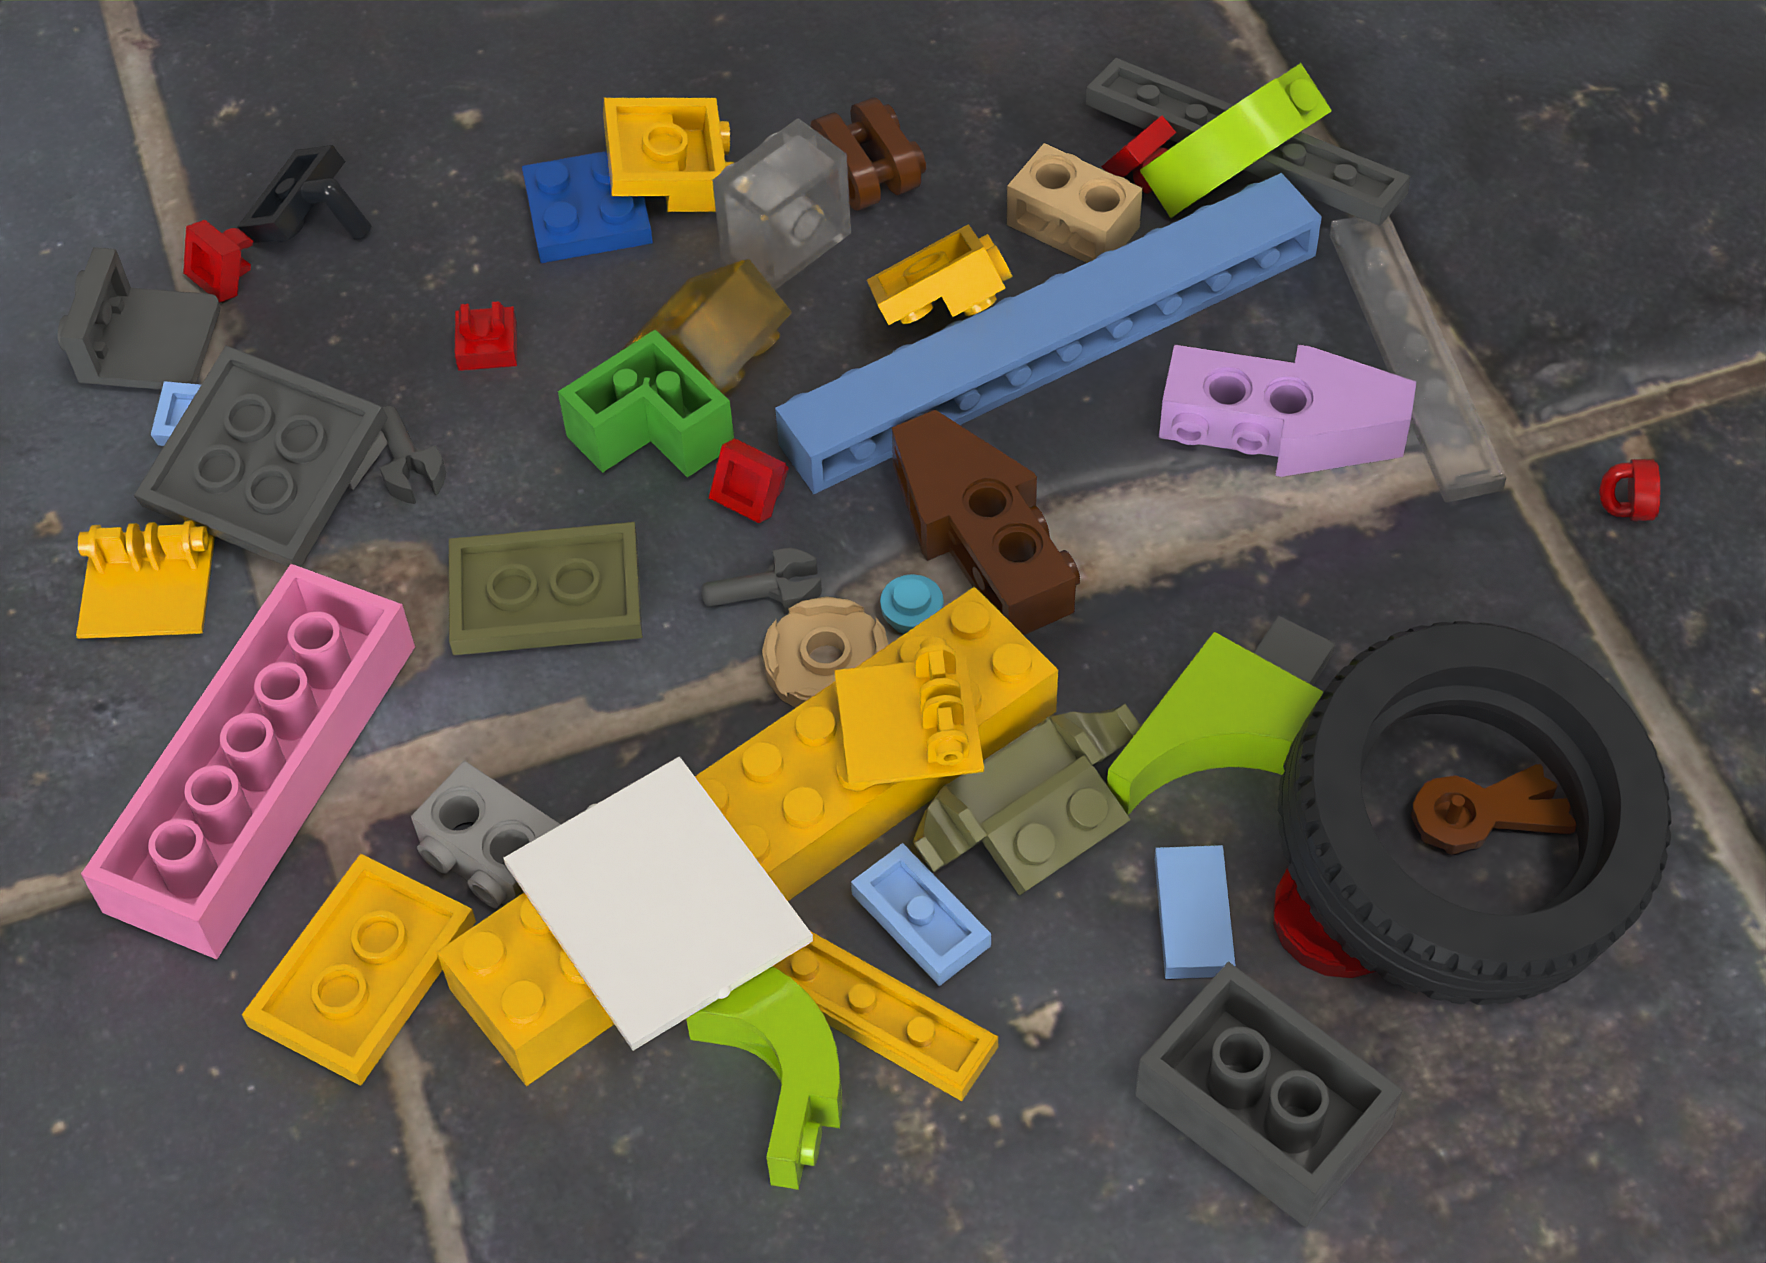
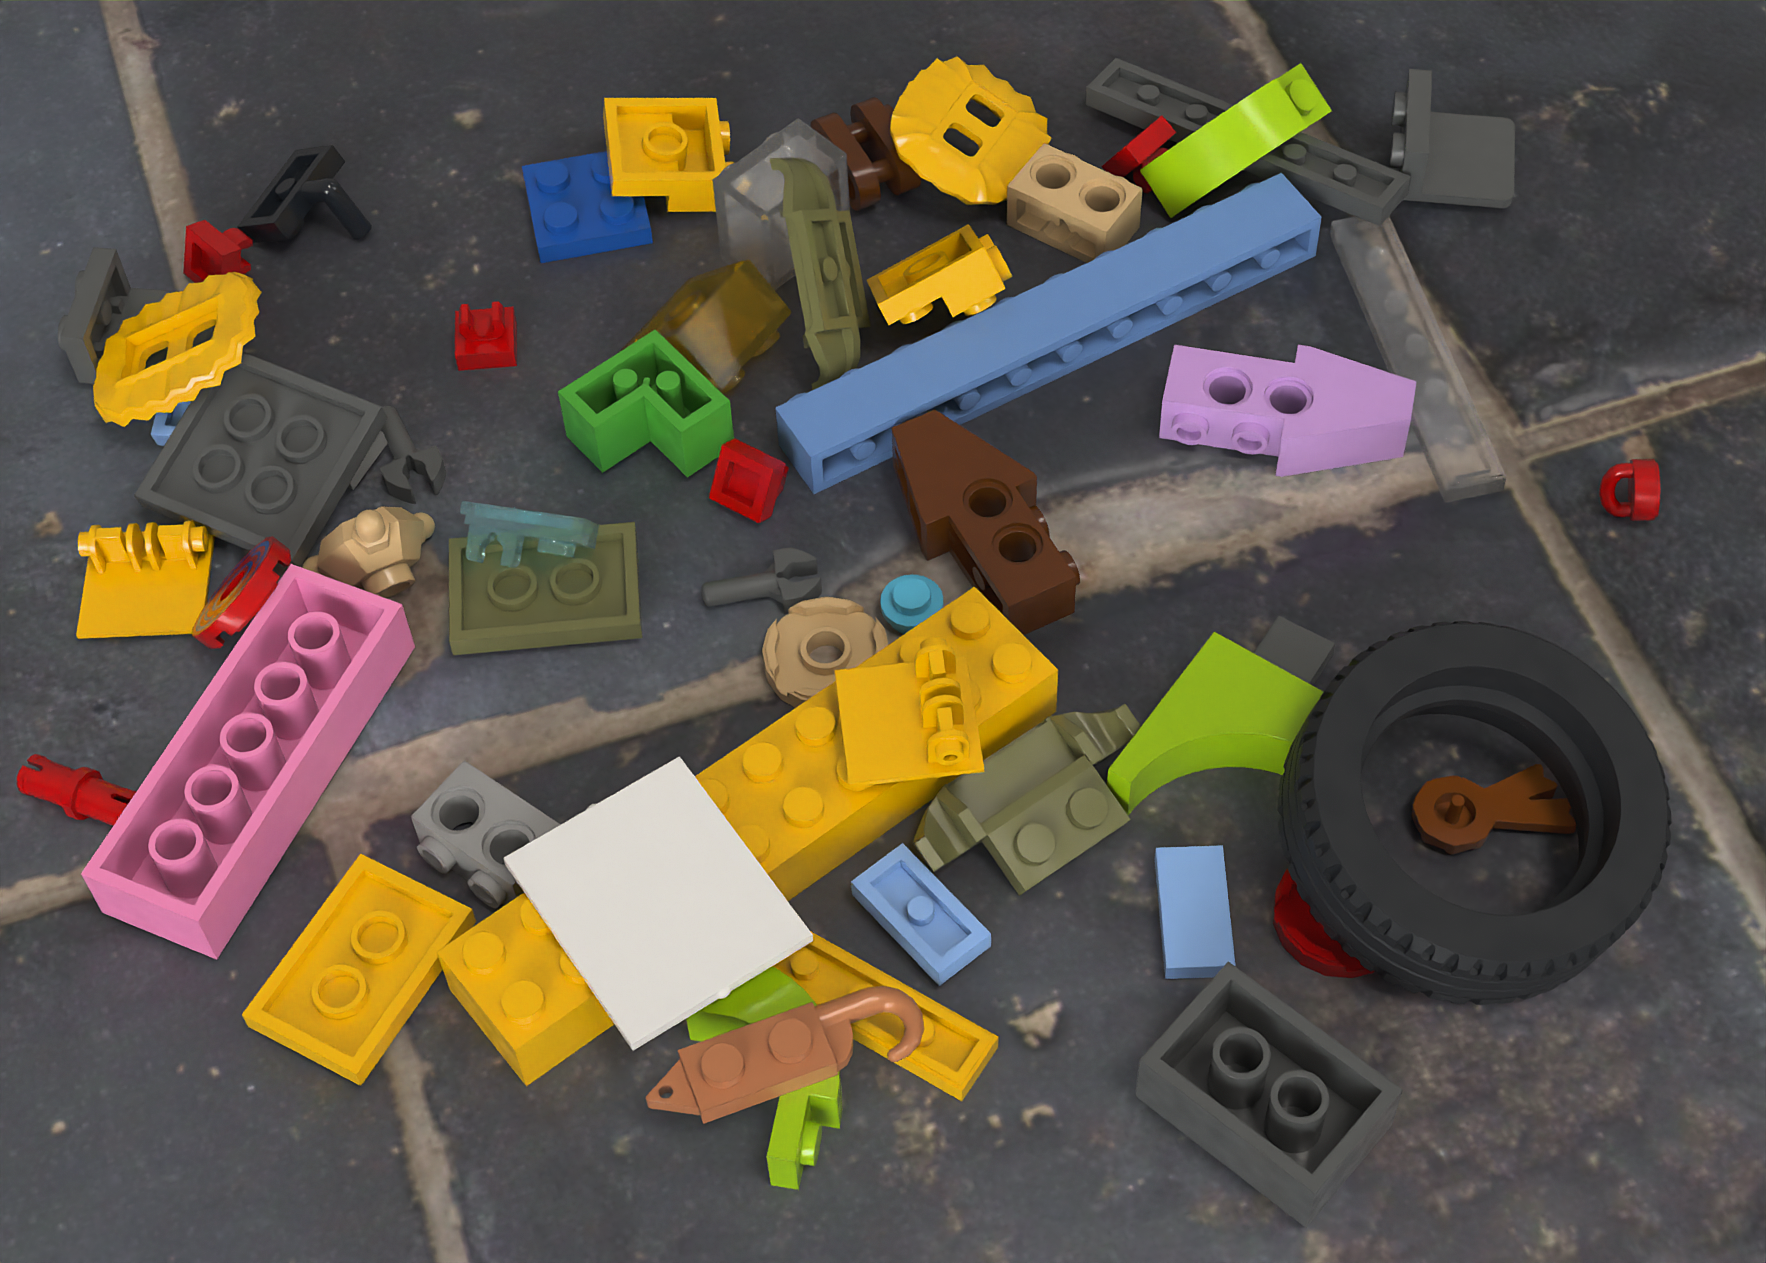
(78, 791): none -> red pin
(130, 391): none -> yellow piece
(241, 593): none -> red tile
(374, 550): none -> tan rock
(554, 532): none -> clear light blue plate
(779, 1054): none -> nougat plate
(824, 268): none -> olive plate
(938, 102): none -> yellow piece
(1451, 154): none -> dark grey bracket

